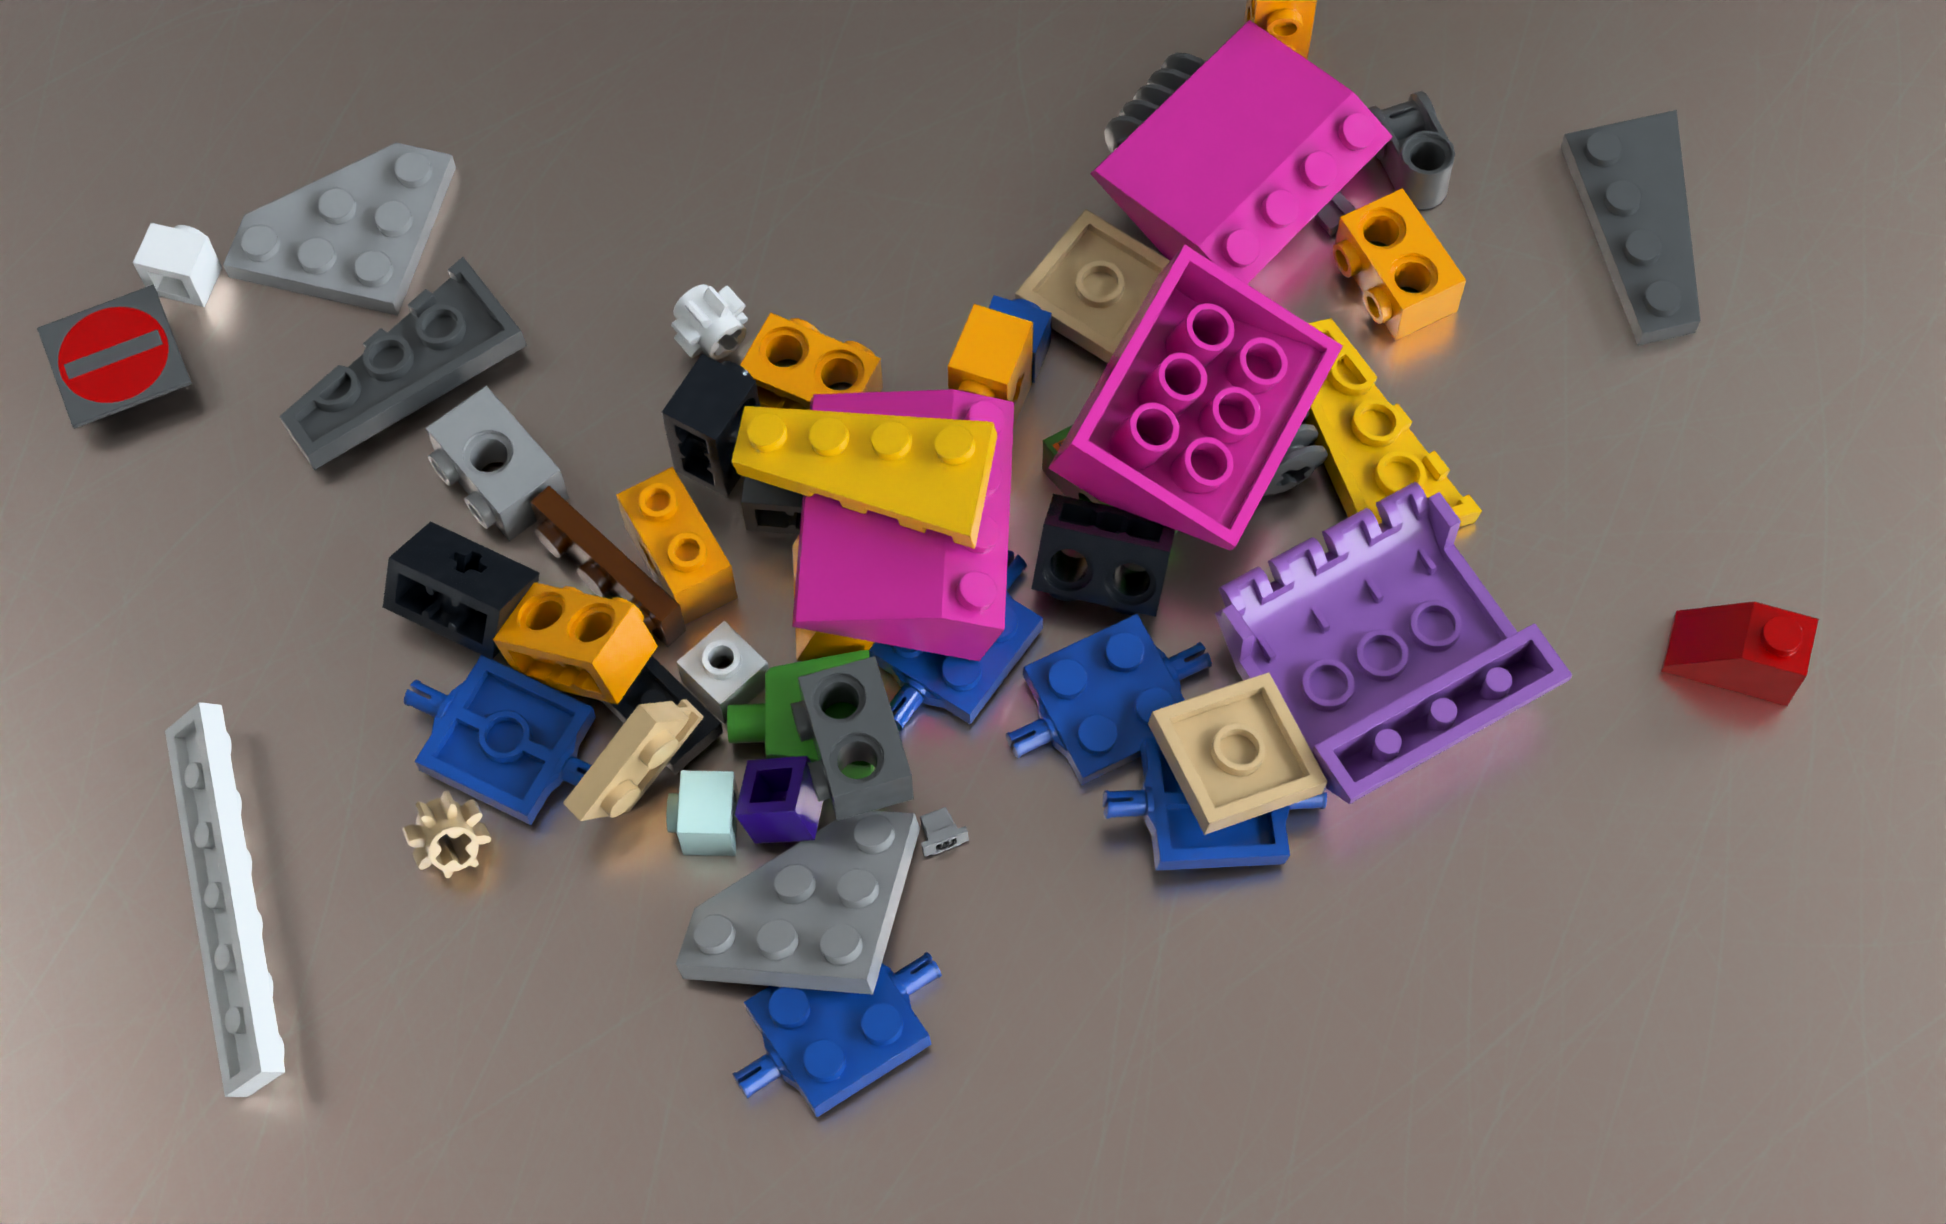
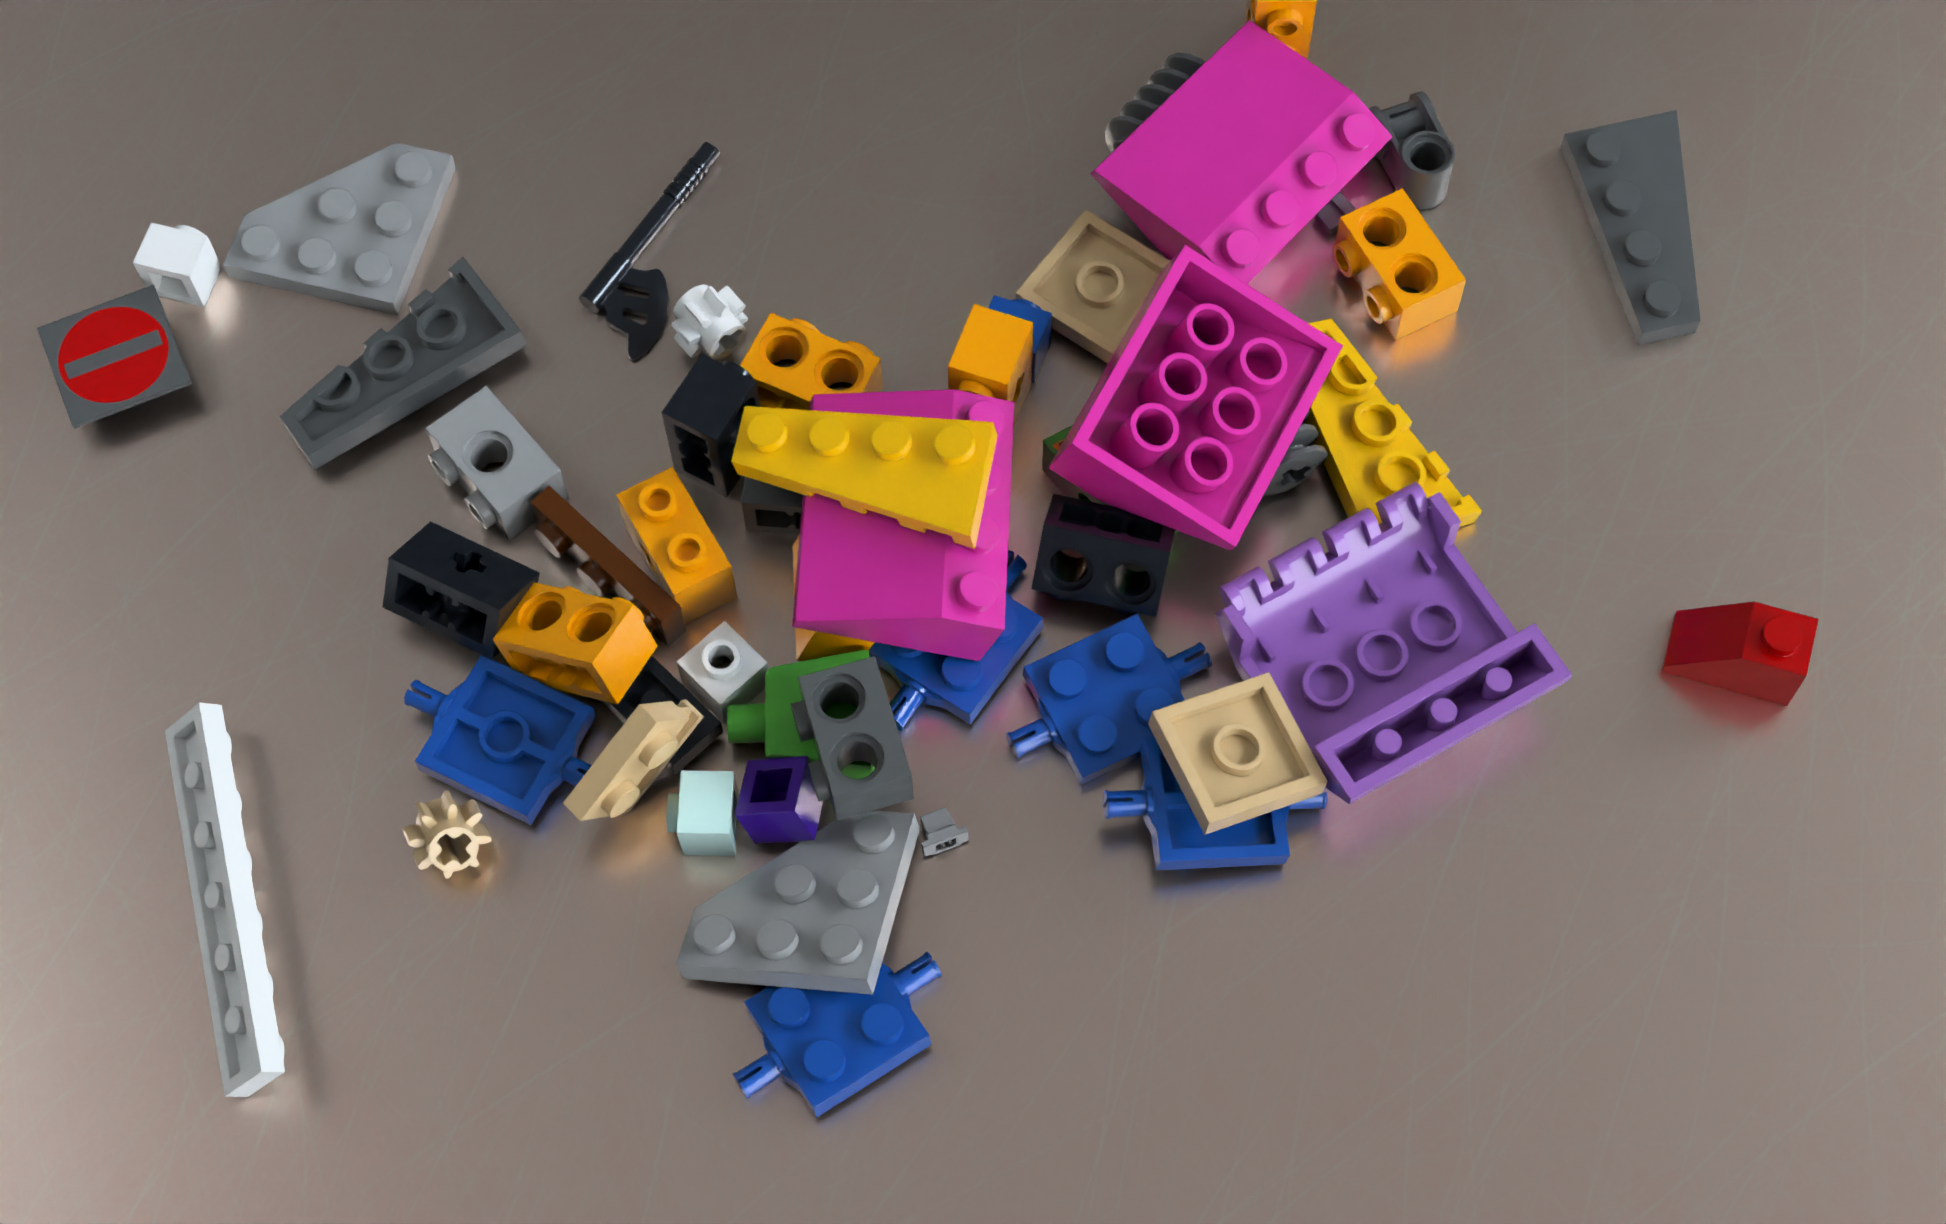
(619, 269): none -> black piece

